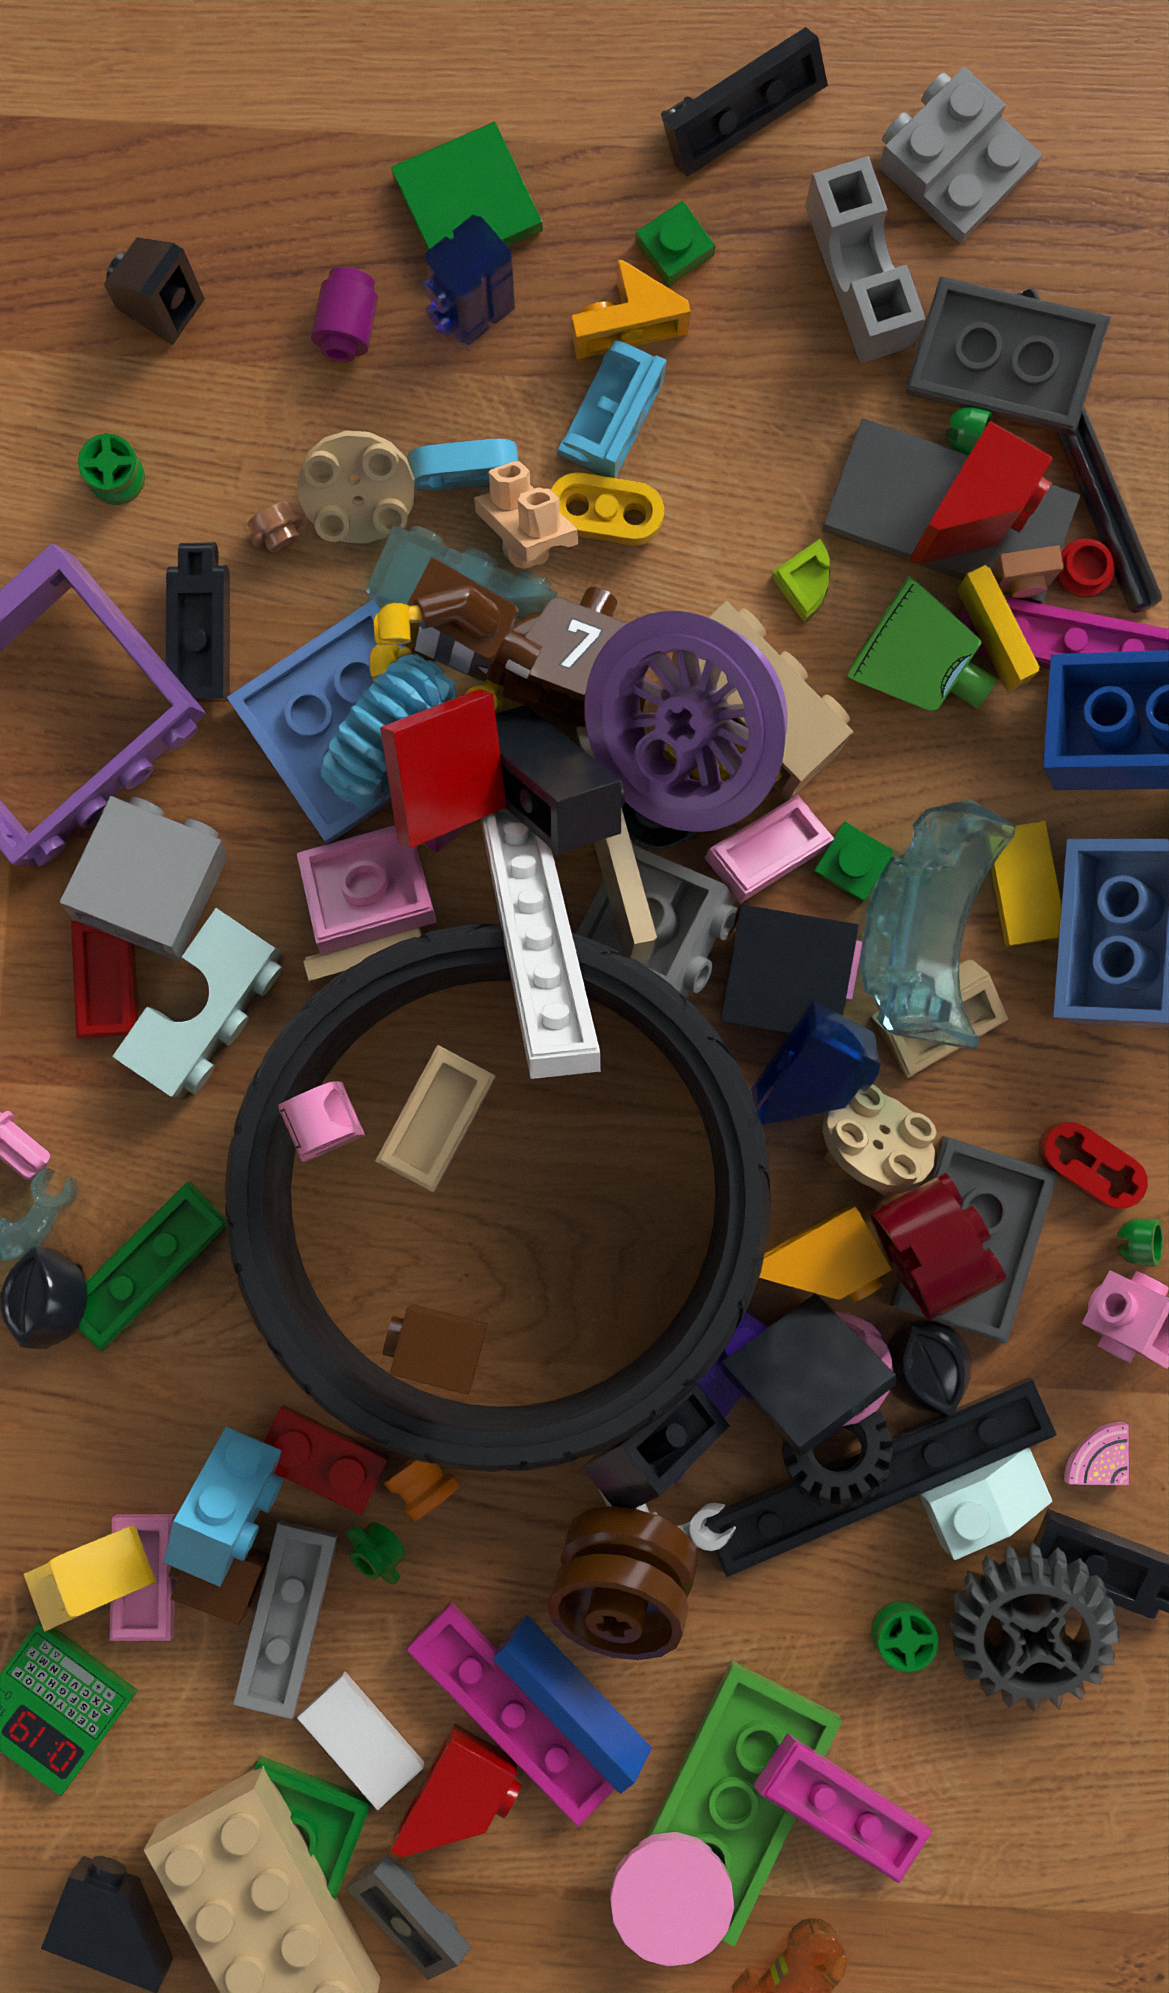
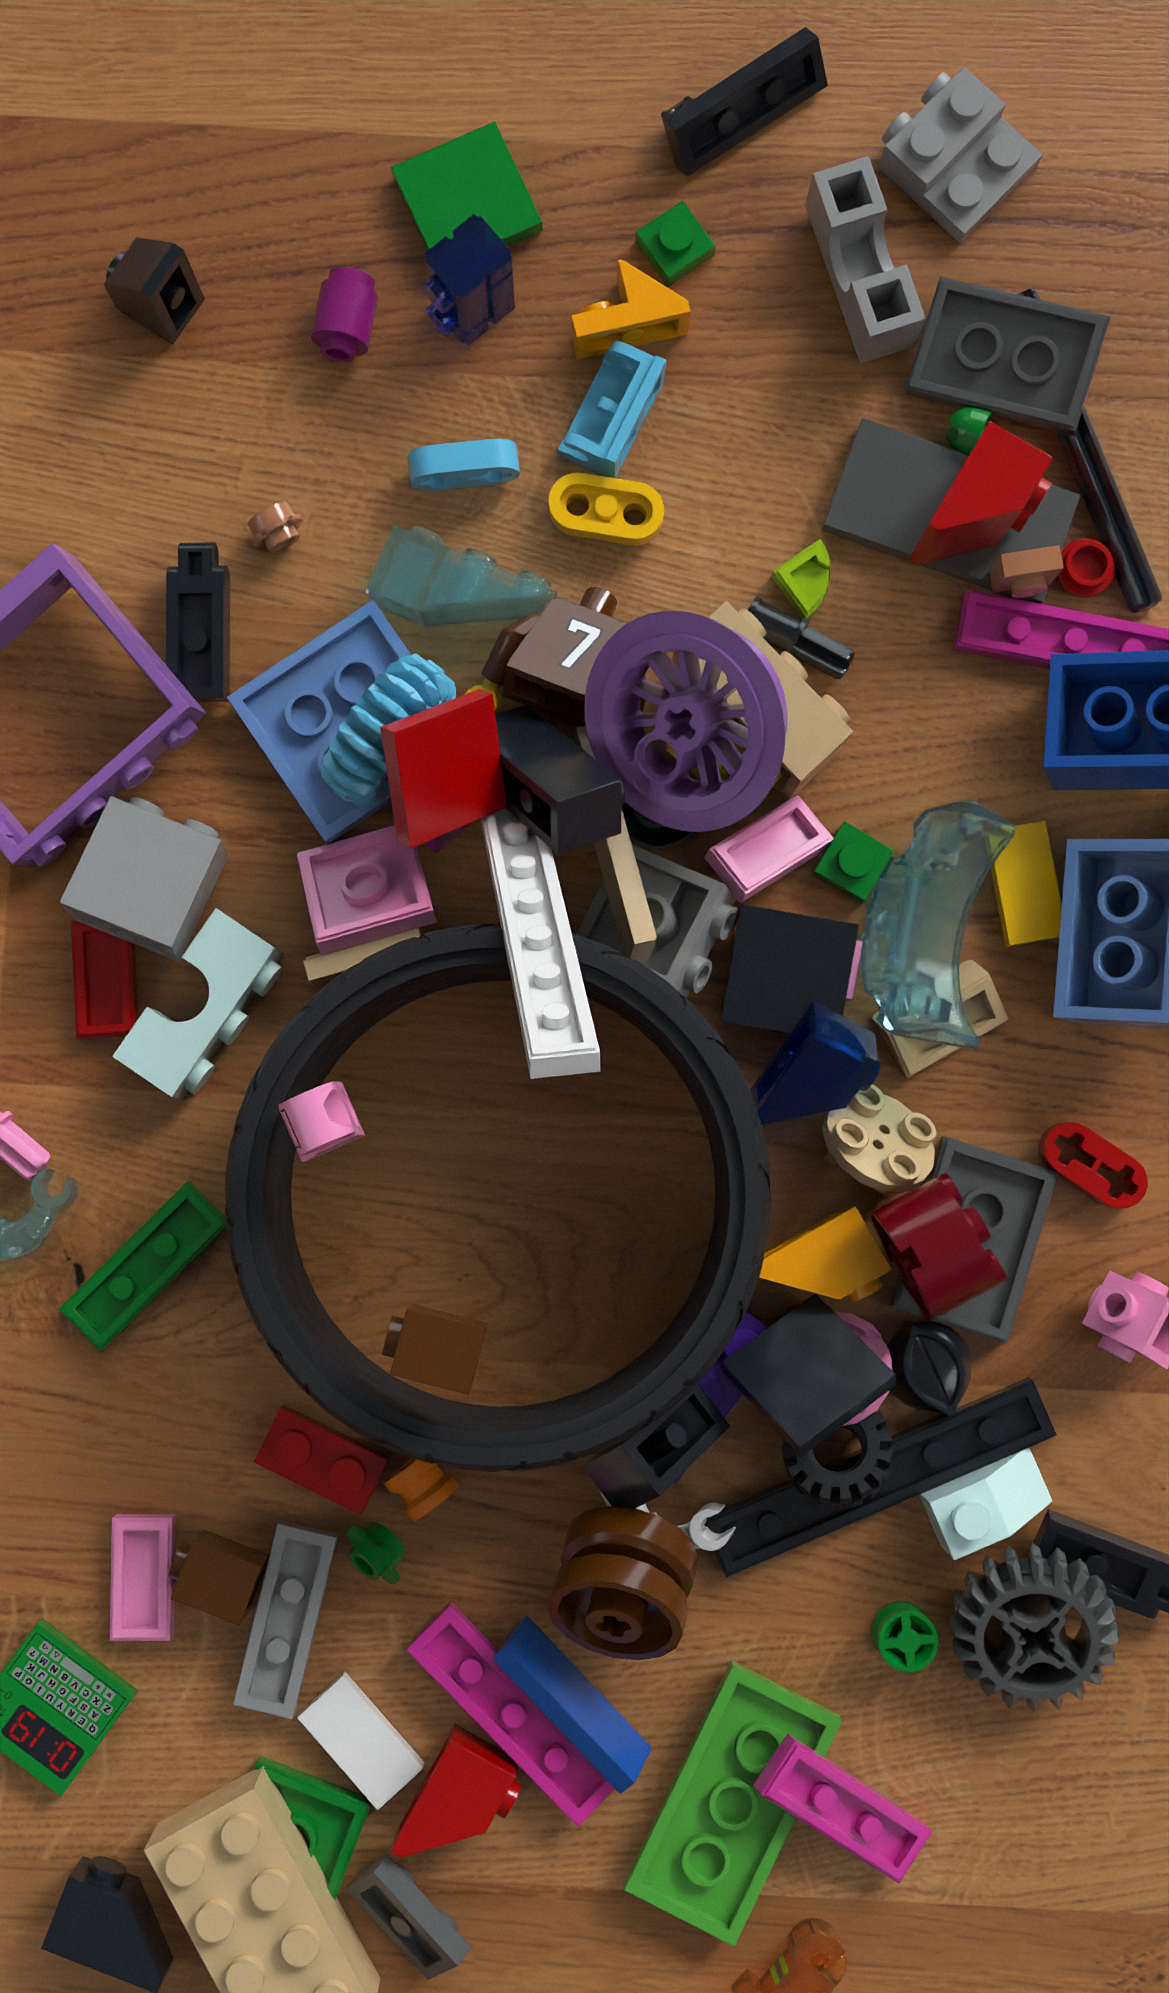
(43, 1298): black hat -> none
(89, 1577): yellow slope -> none
(105, 456): green wheel -> none
(222, 1507): medium azure brick -> none
(329, 492): tan plate -> none
(435, 1118): tan tile -> none
(453, 624): reddish brown torso -> none
(524, 516): light nougat hips -> none
(671, 1899): bright pink tile -> none
(802, 641): none -> black axle
(921, 653): bright green torso -> none
(997, 628): yellow tile -> none
(1101, 1457): bright pink tile -> none
(1144, 1242): green hinge -> none

